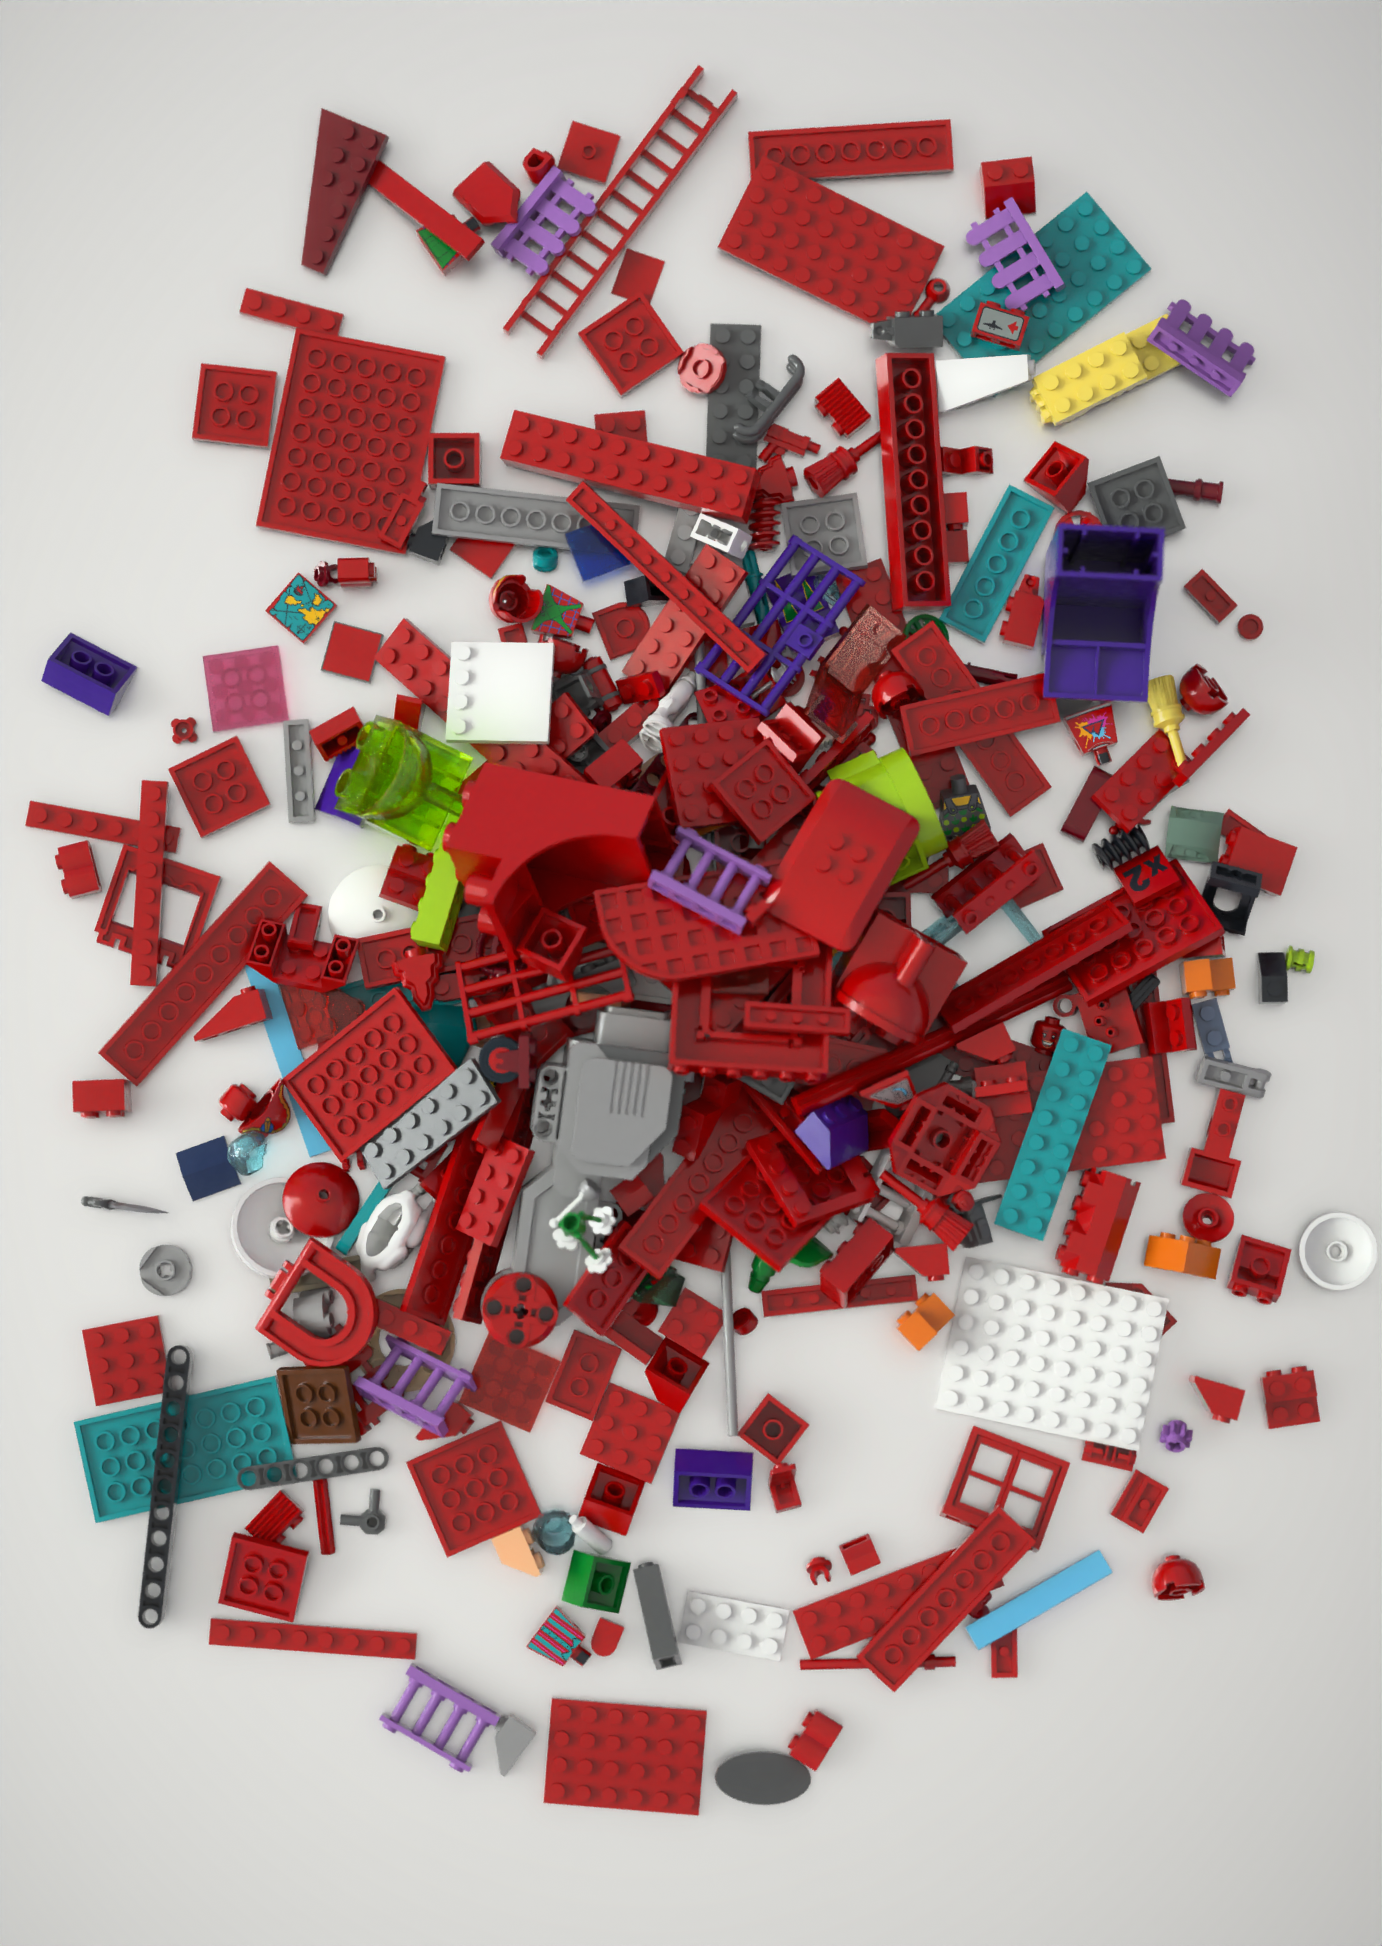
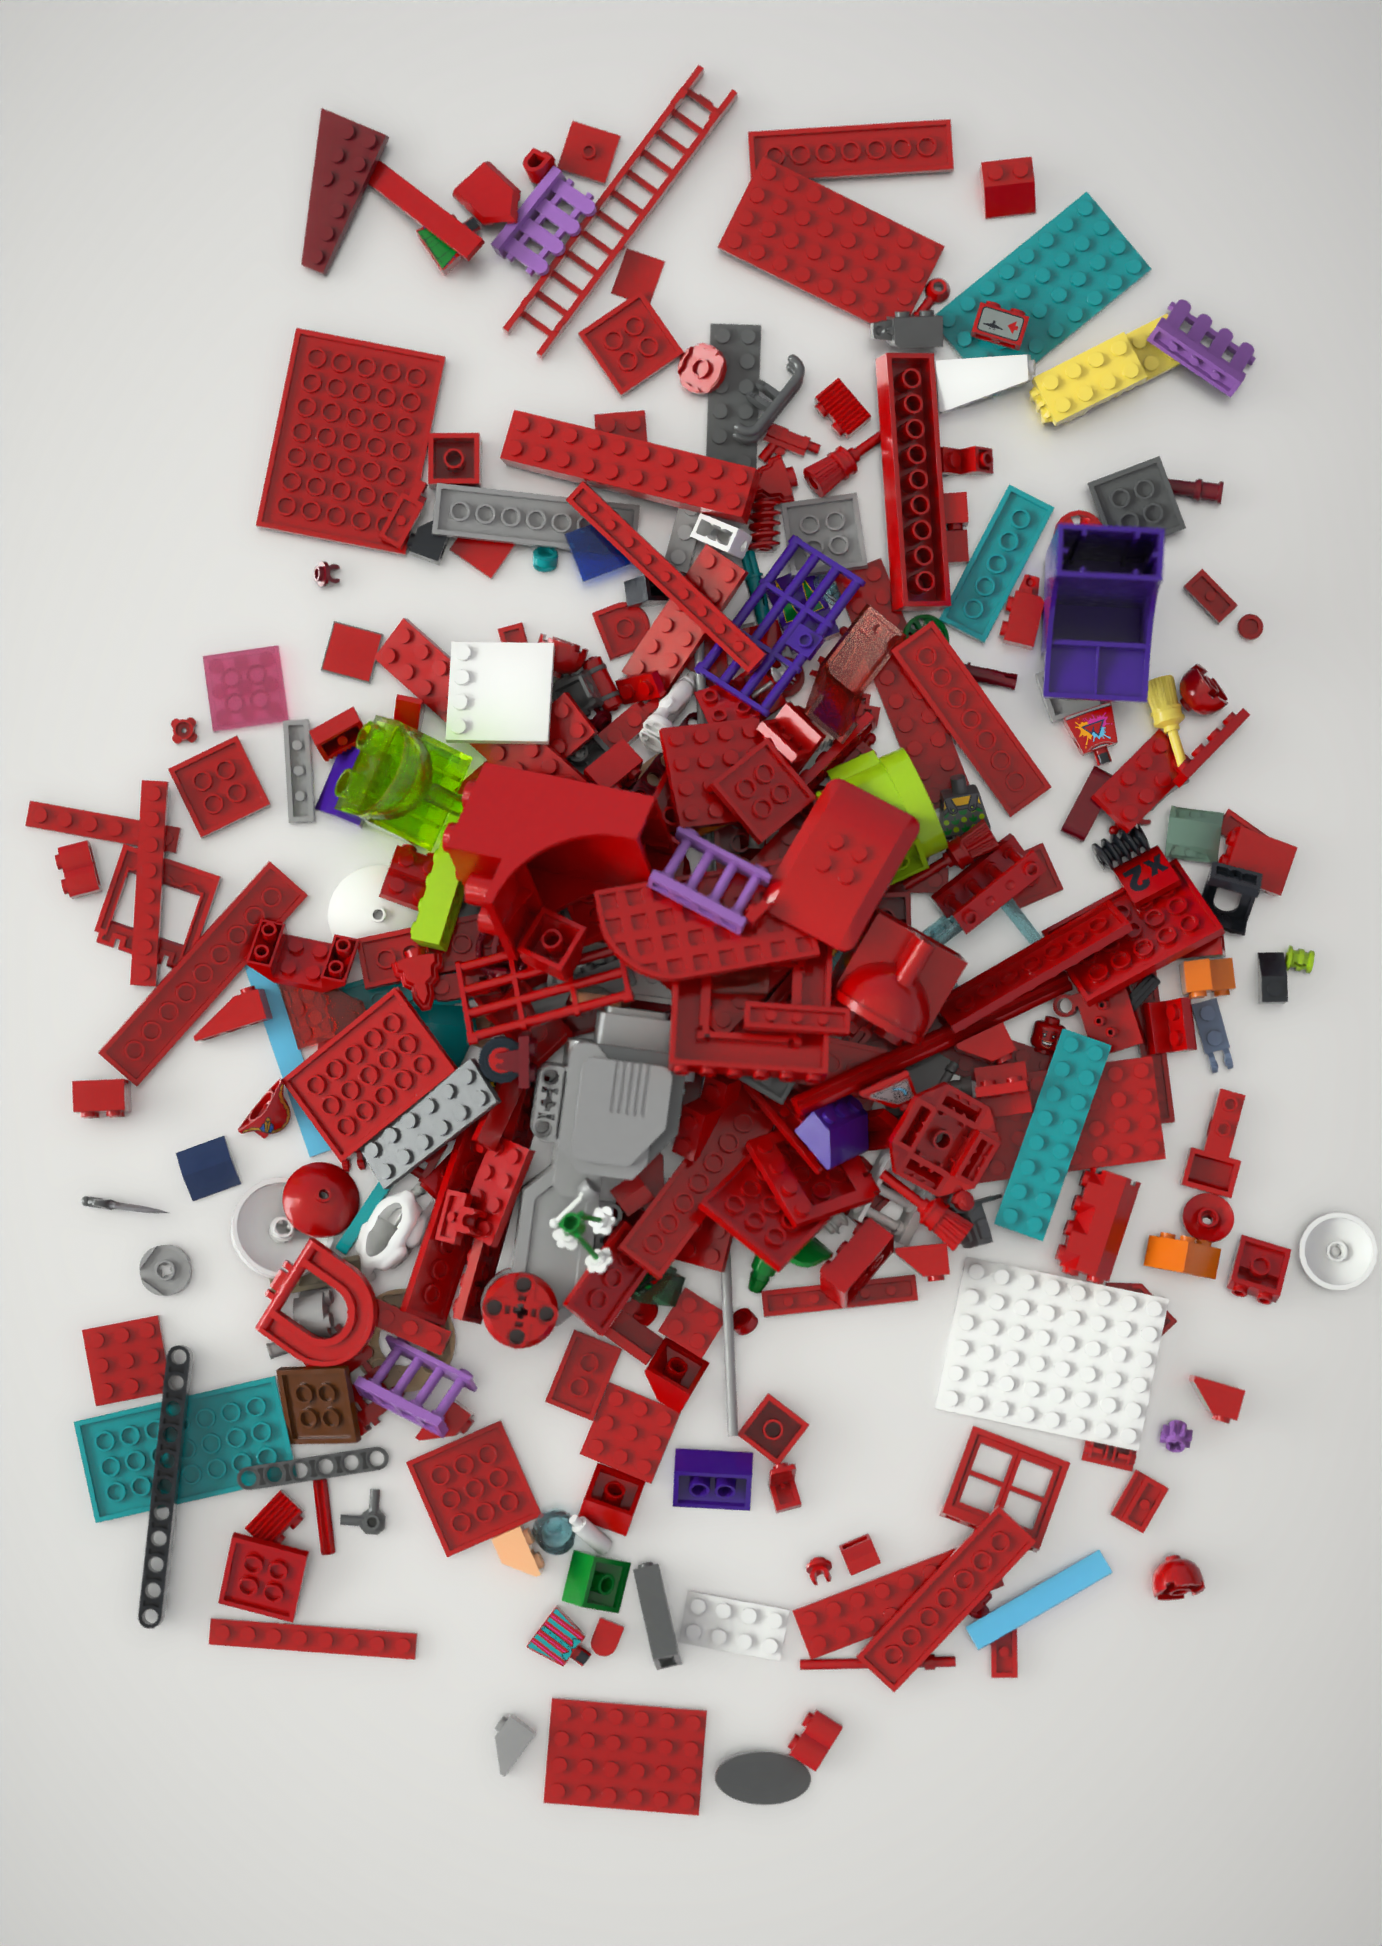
(88, 673): dark purple slope -> none
(234, 405): red plate -> none
(237, 1102): red head -> none
(247, 1152): clear light blue hair -> none
(290, 313): red plate -> none
(301, 608): tile -> none
(304, 926): red tile -> none
(356, 572): red brick -> none
(458, 1218): none -> red plate
(462, 1704): medium lavender fence -> none
(510, 1383): clear red plate -> none
(520, 601): red helmet -> none
(561, 616): torso -> none
(894, 690): red cylinder -> none
(924, 1321): orange brick -> none
(977, 714): red plate -> none
(1009, 245): medium lavender fence -> none
(1060, 476): red slope -> none
(1232, 1076): light grey plate -> none
(1290, 1397): red plate -> none

